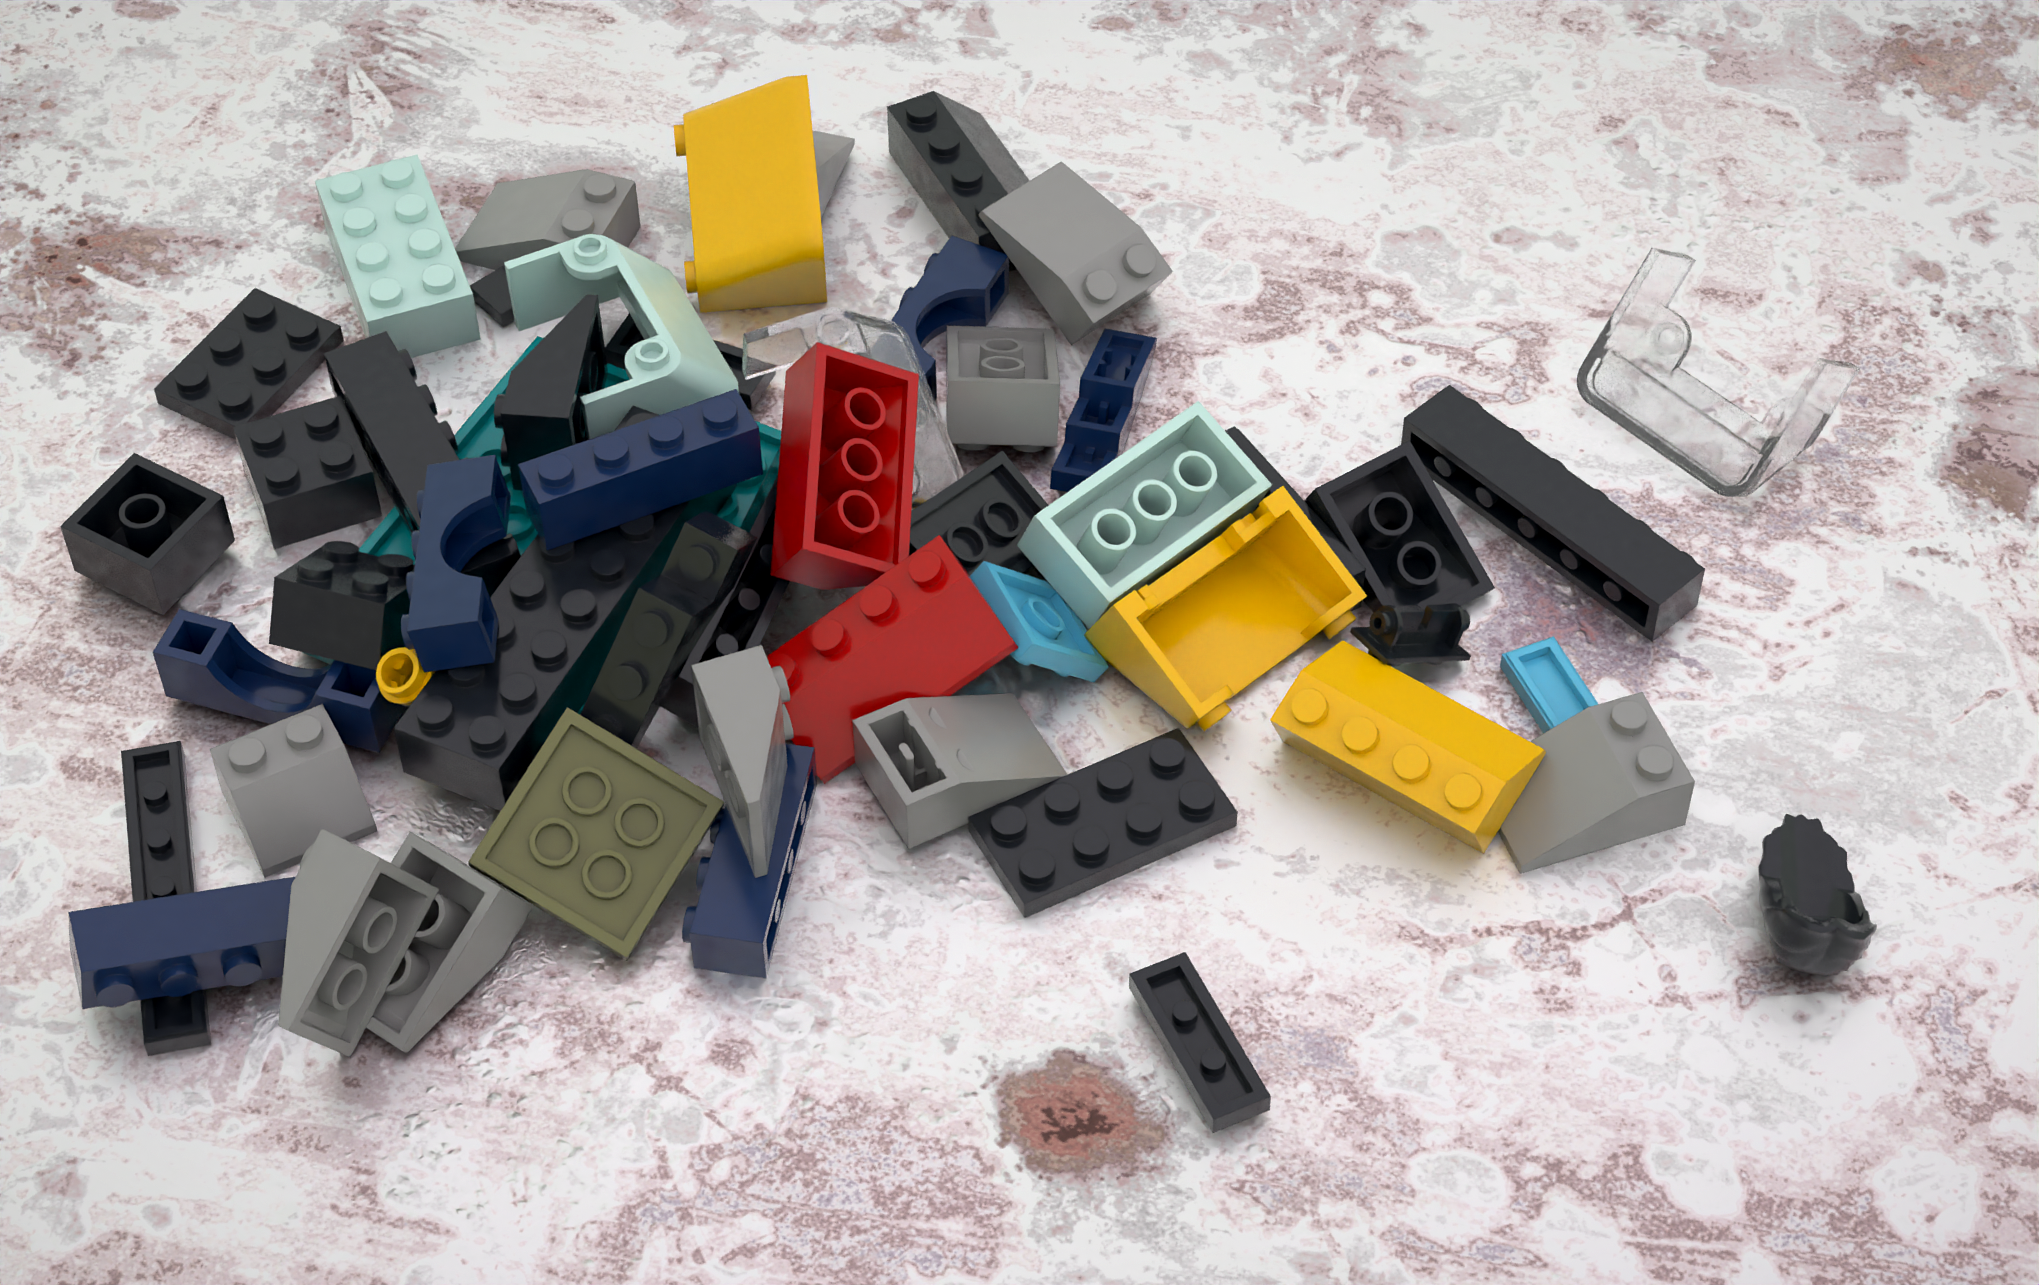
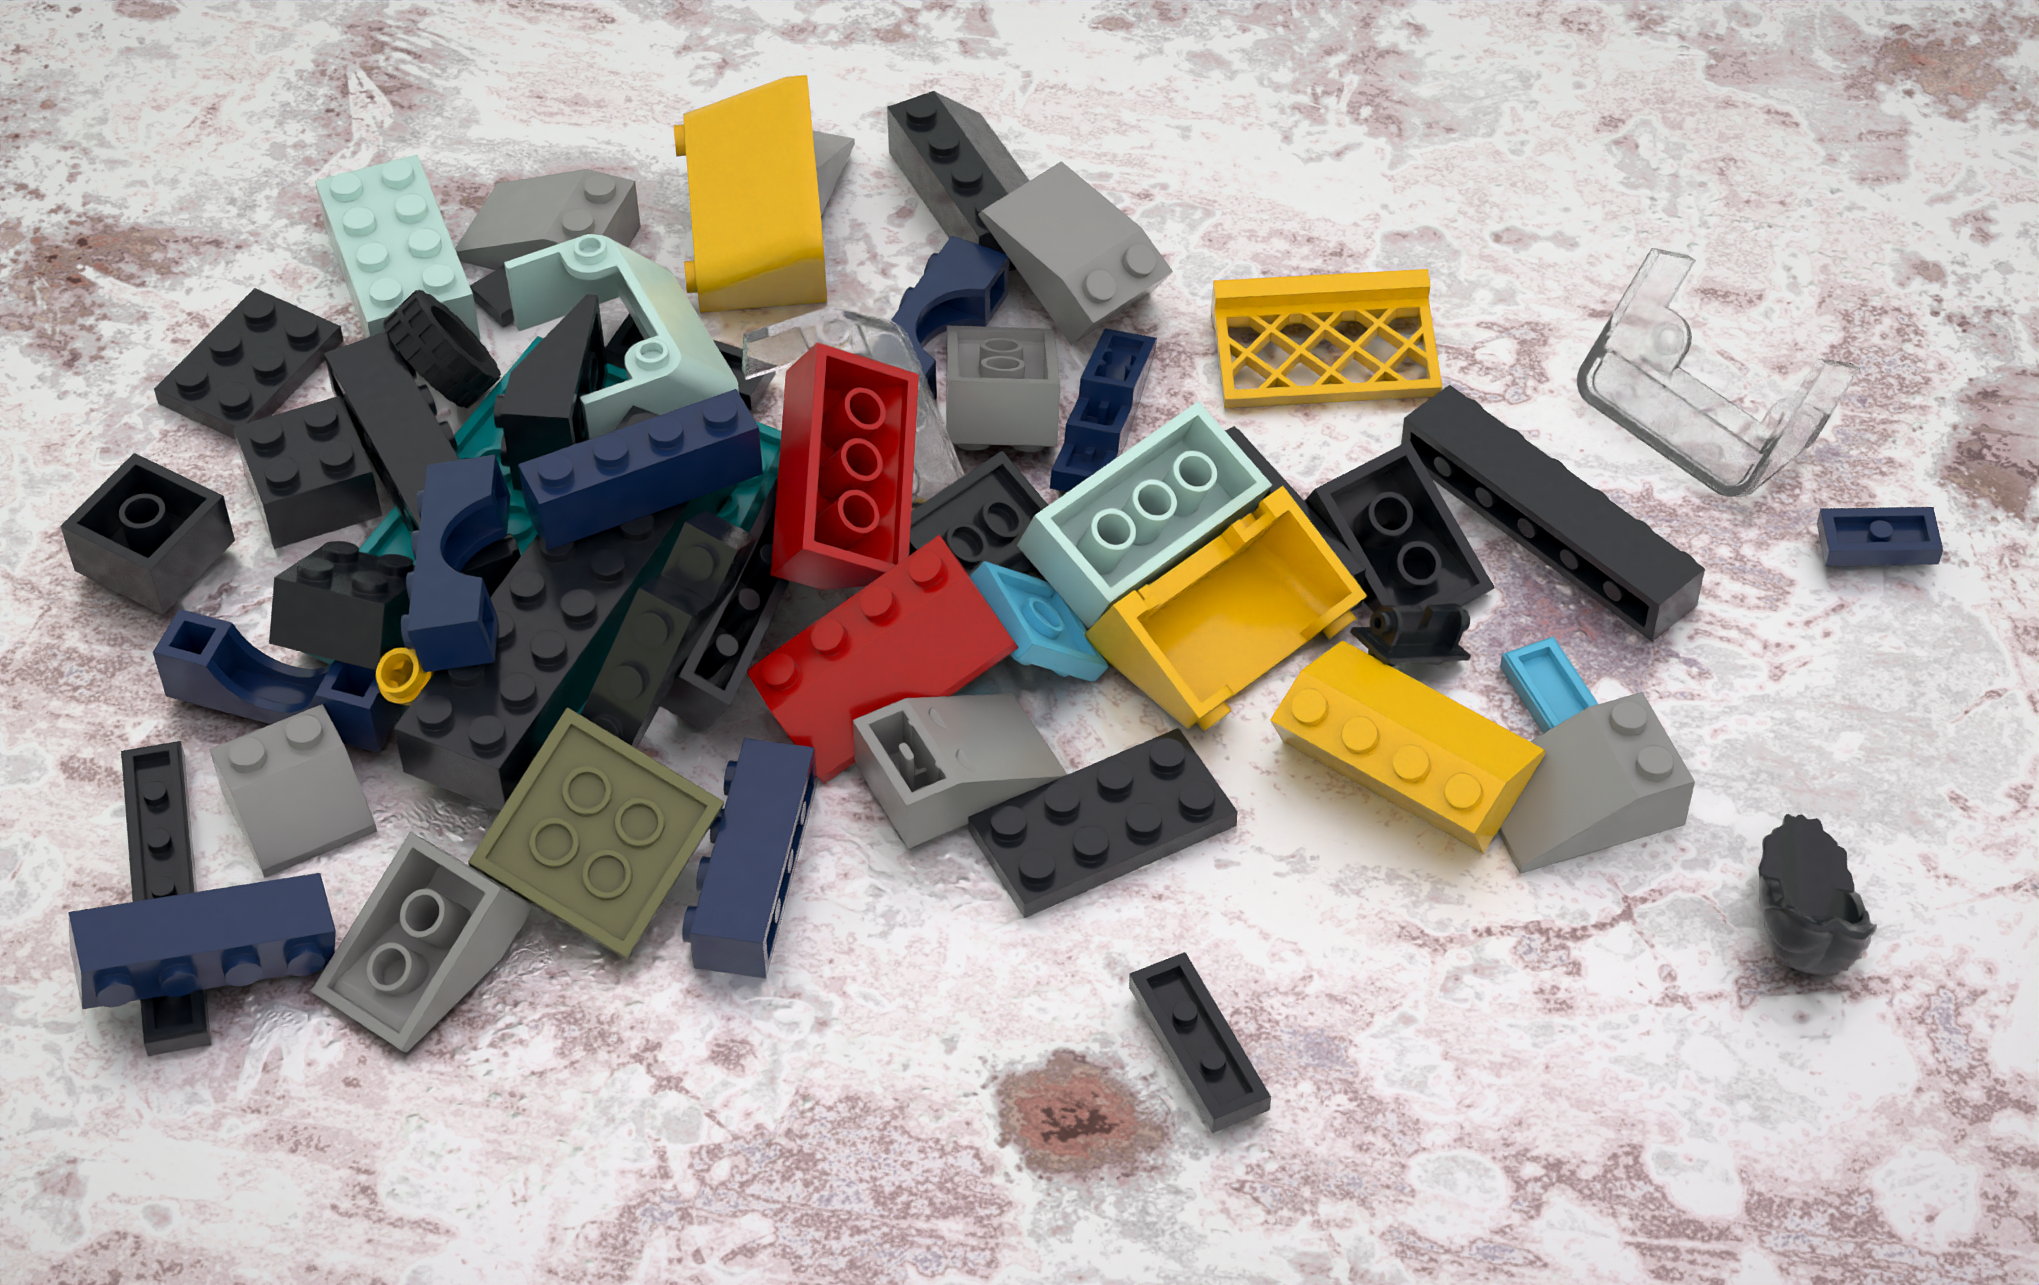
(345, 939): light grey slope -> none
(442, 349): none -> black tyre
(744, 741): light grey slope -> none
(1320, 305): none -> yellow fence
(1879, 536): none -> dark blue plate

